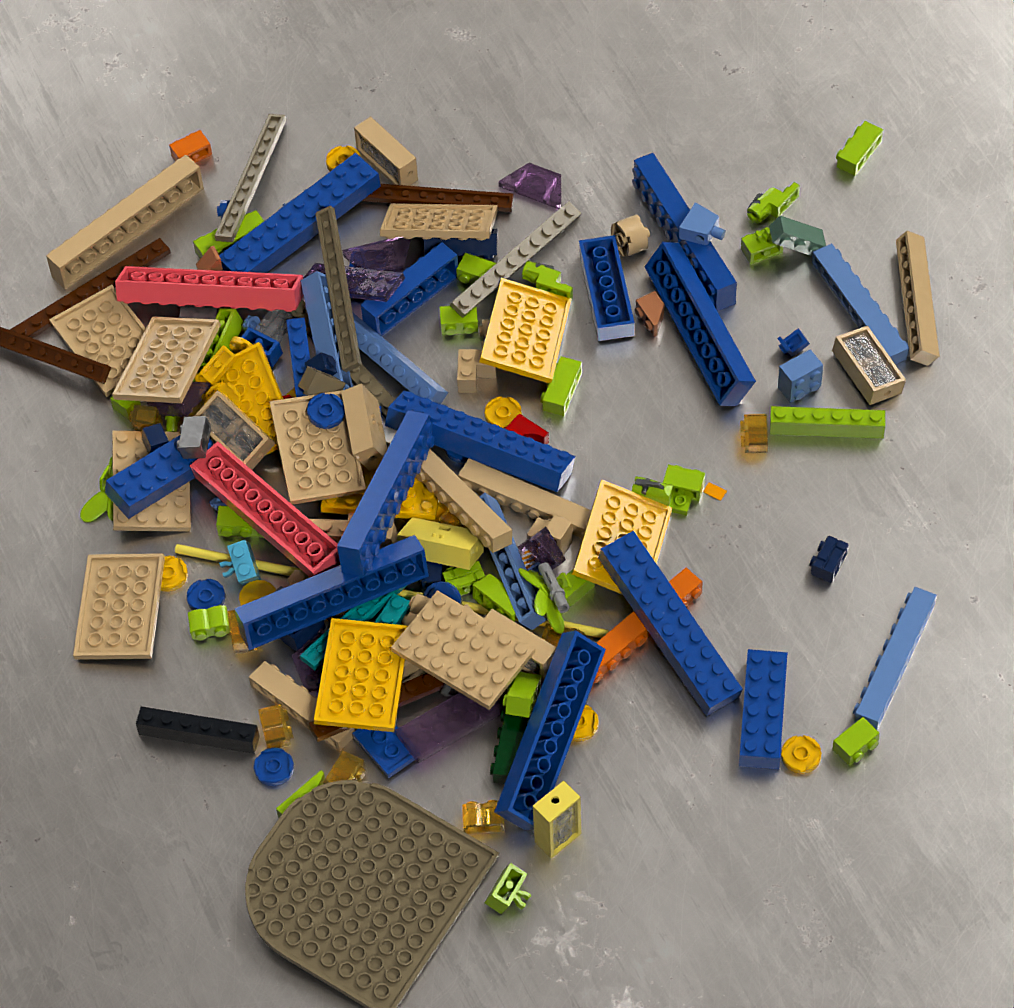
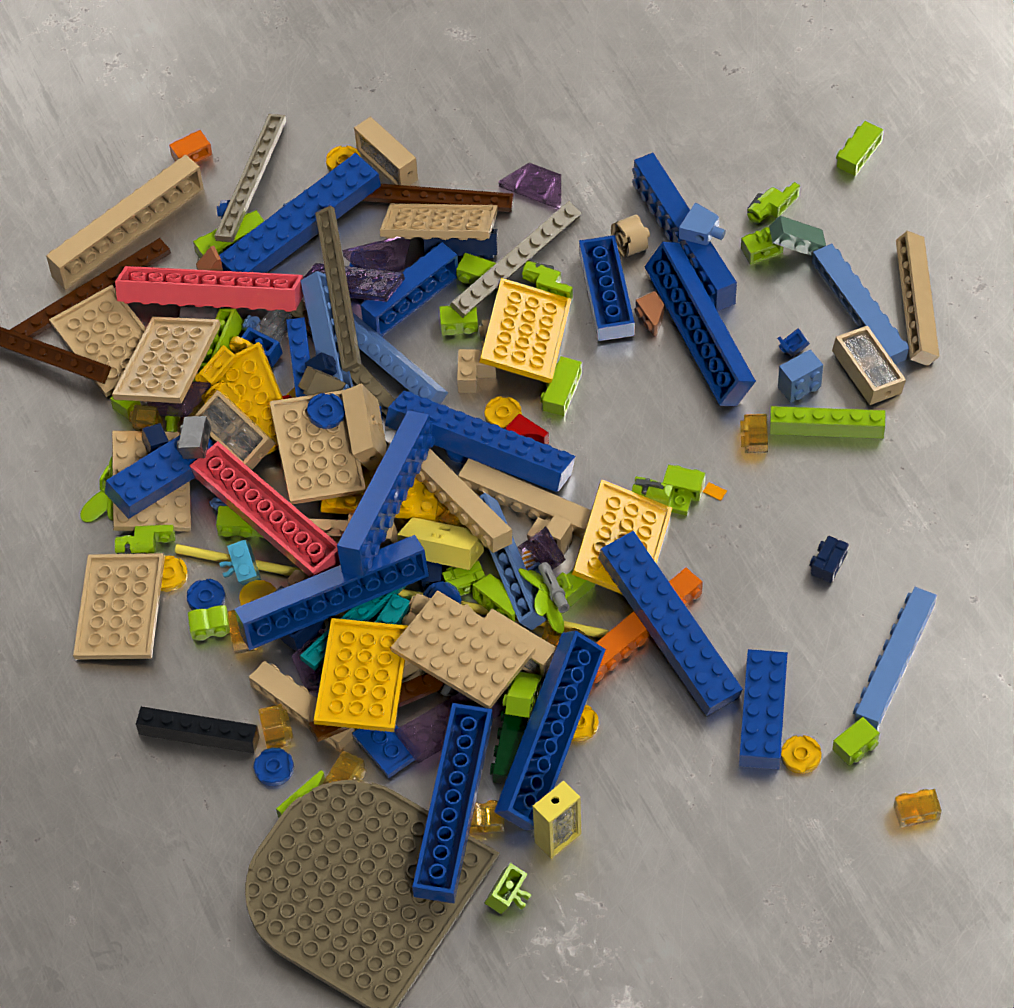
(144, 539): none -> lime plate
(452, 803): none -> blue brick
(917, 807): none -> clear yellow brick

